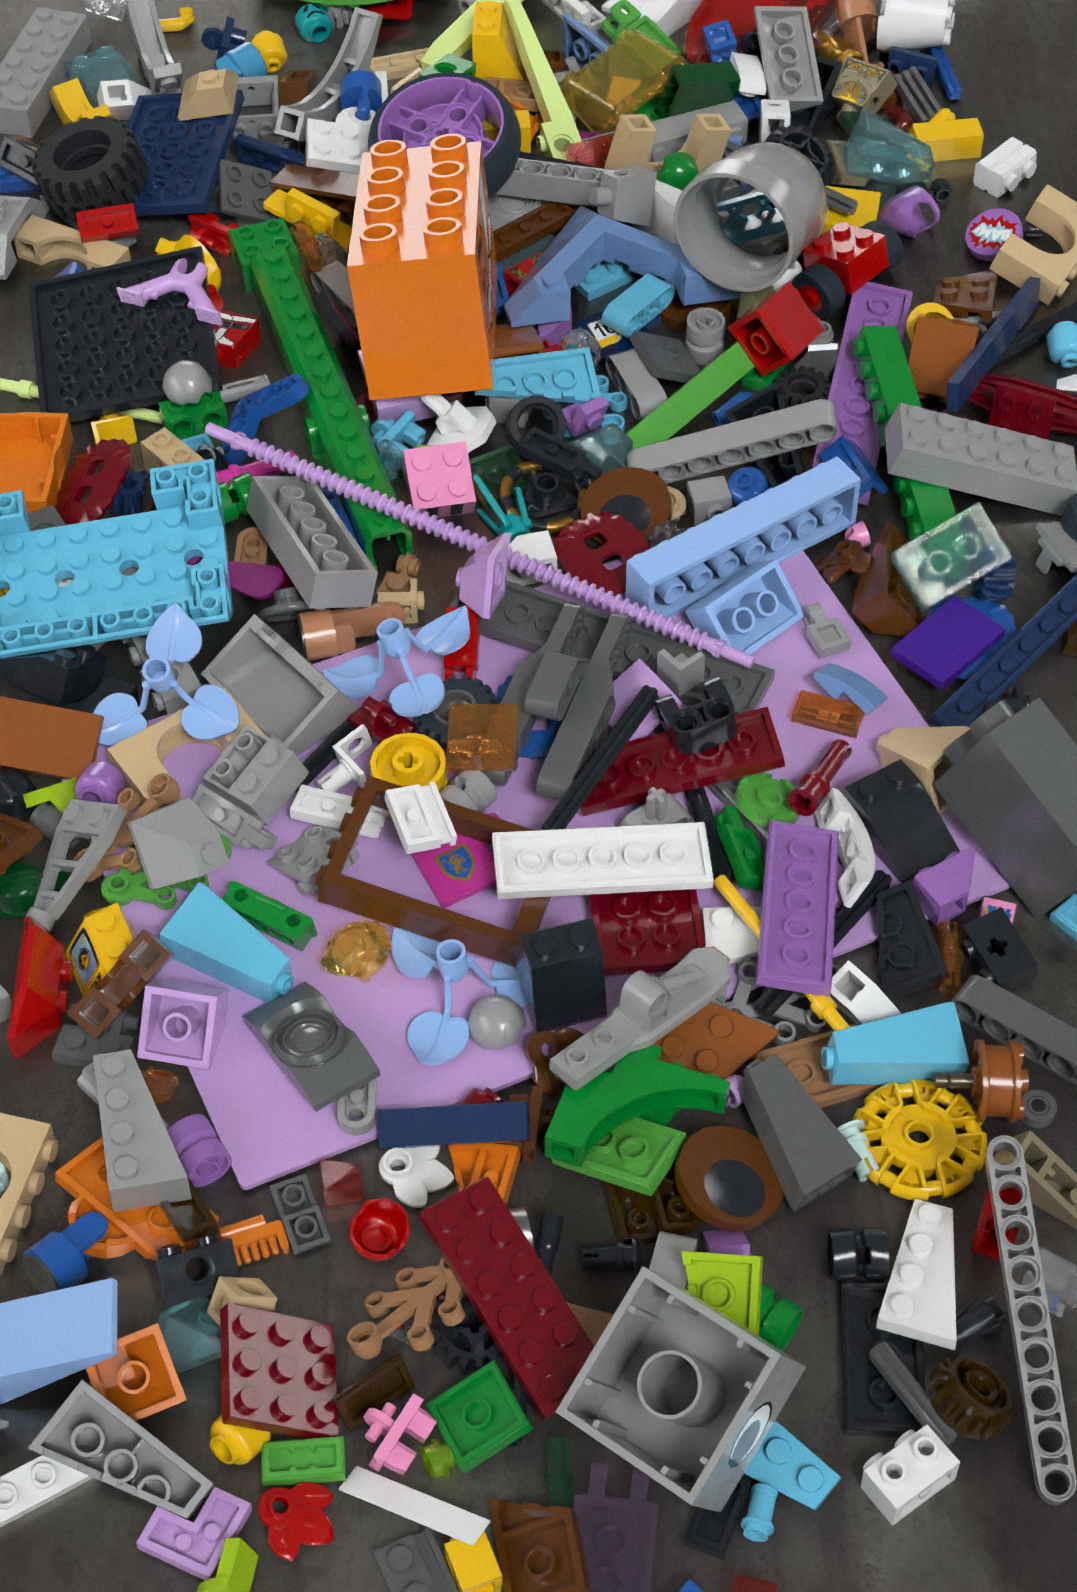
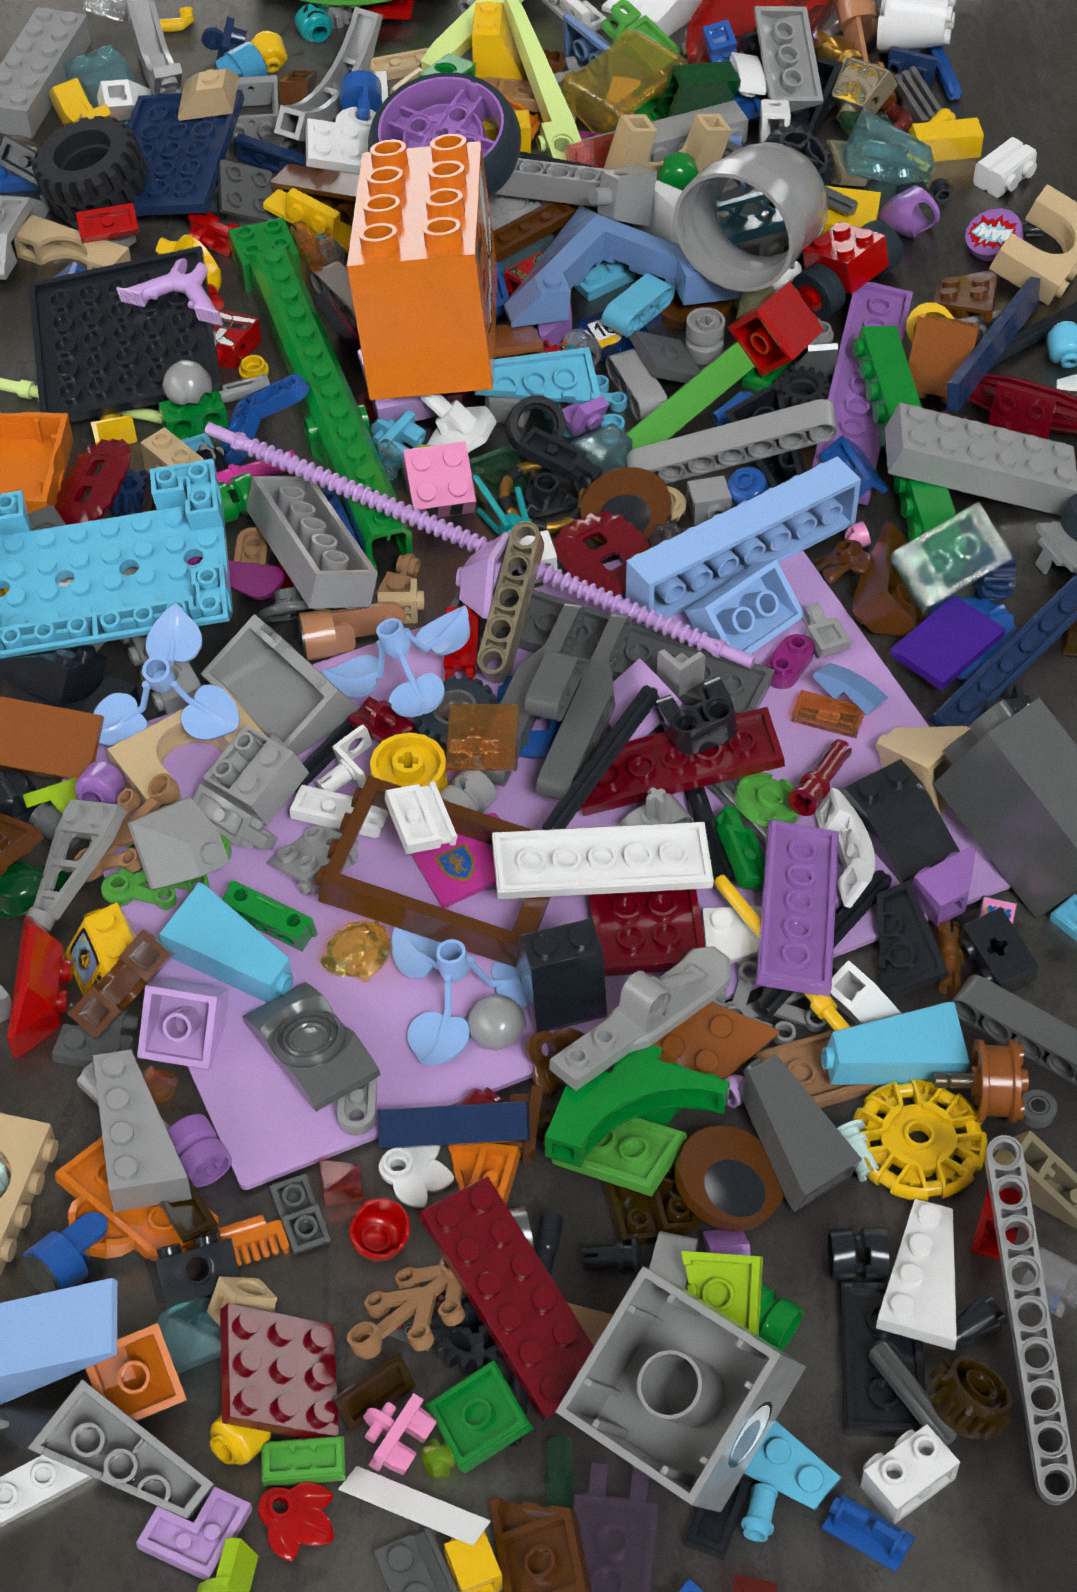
(253, 366): none -> yellow plate
(507, 587): none -> dark tan beam
(794, 656): none -> magenta plate
(868, 1532): none -> blue hinge

